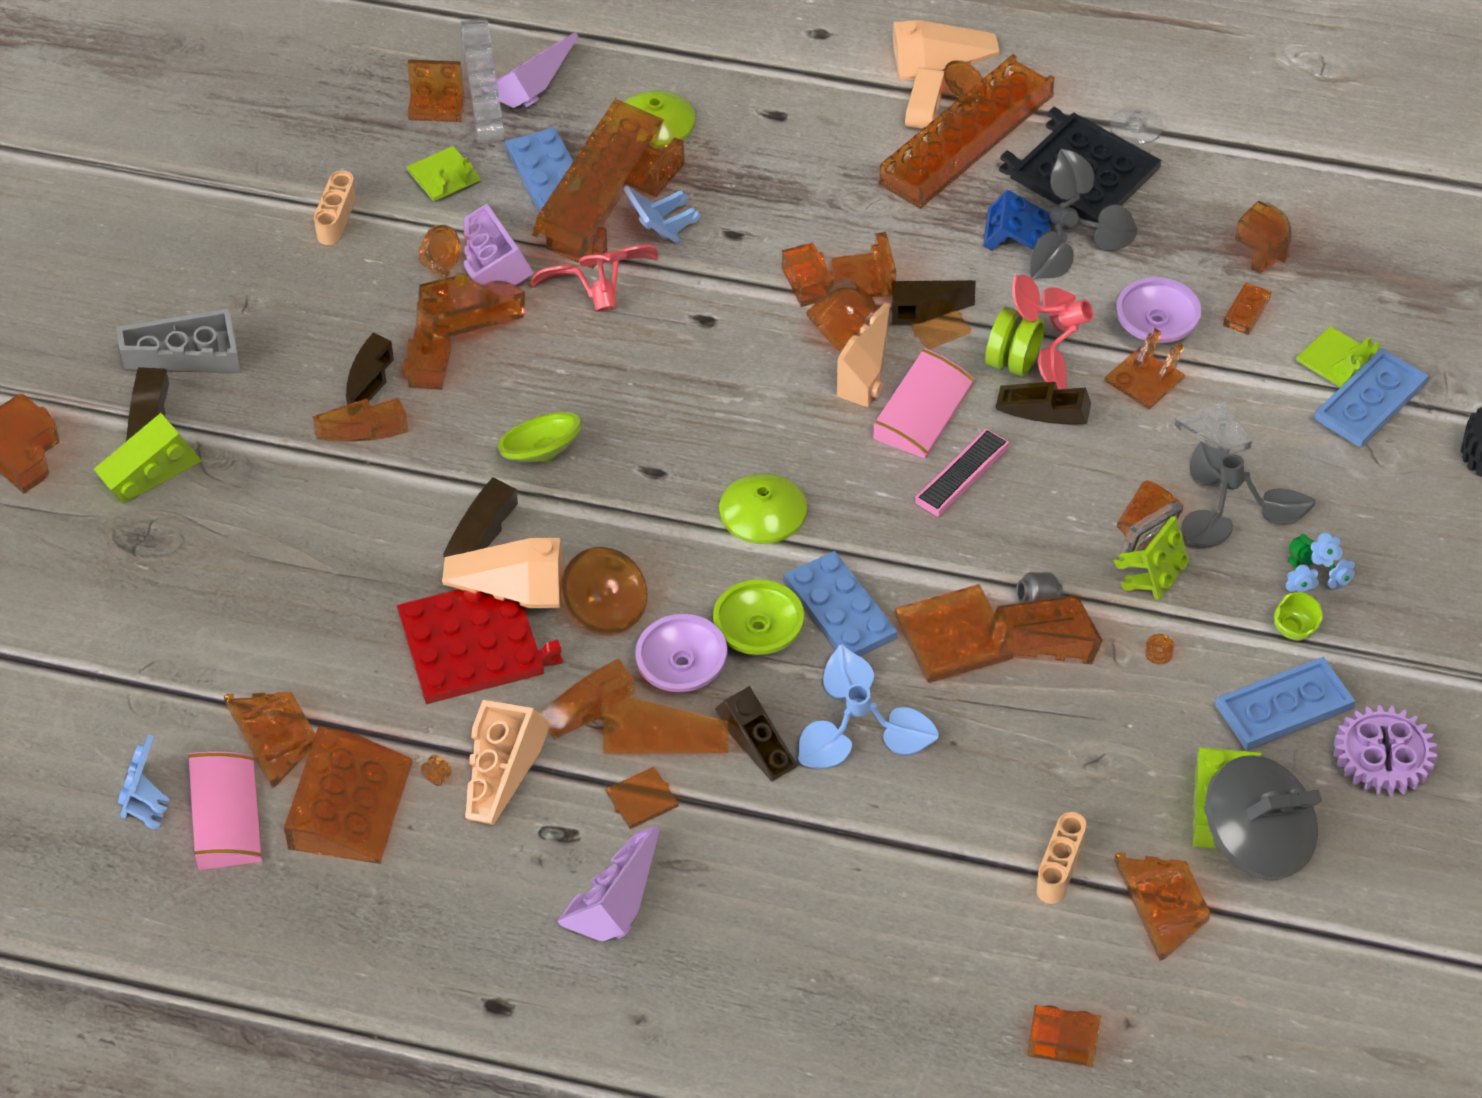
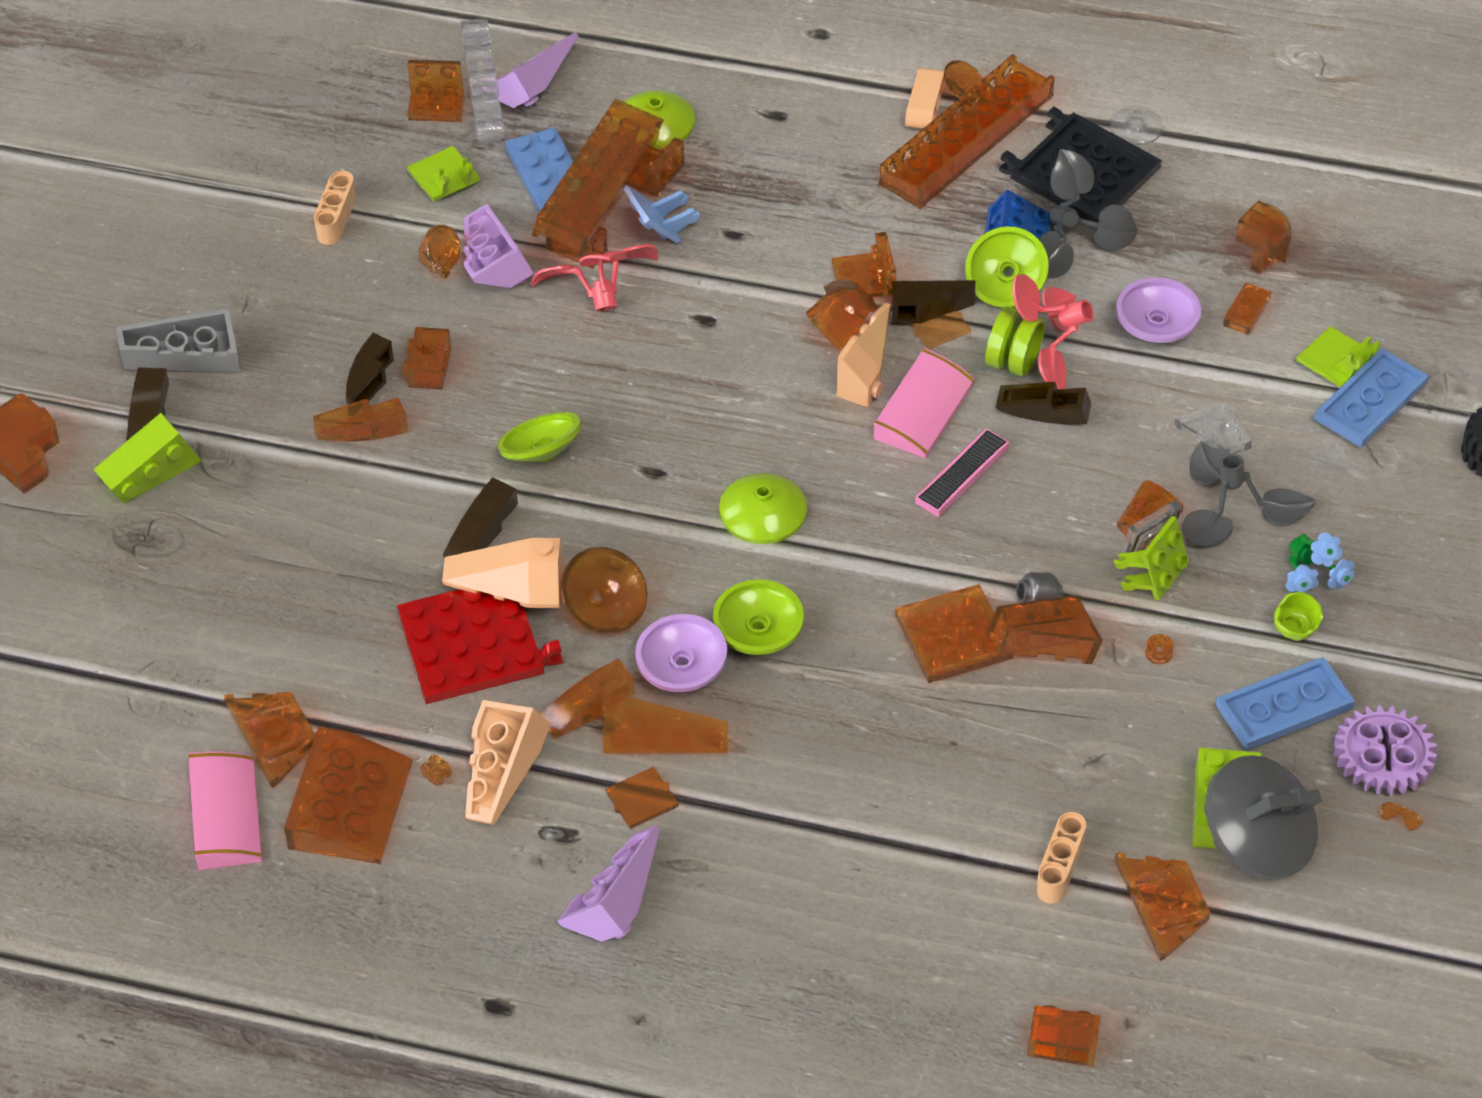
(139, 794): light blue plate -> none
(463, 305): clear orange brick -> none
(756, 733): dark brown slope -> none
(806, 272): clear orange brick -> none
(840, 605): medium blue plate -> none
(851, 678): light blue plant -> none
(936, 44): light nougat wedge -> none
(1004, 250): none -> lime dish
(1146, 377): clear orange plate -> none
(1391, 810): none -> clear orange piece

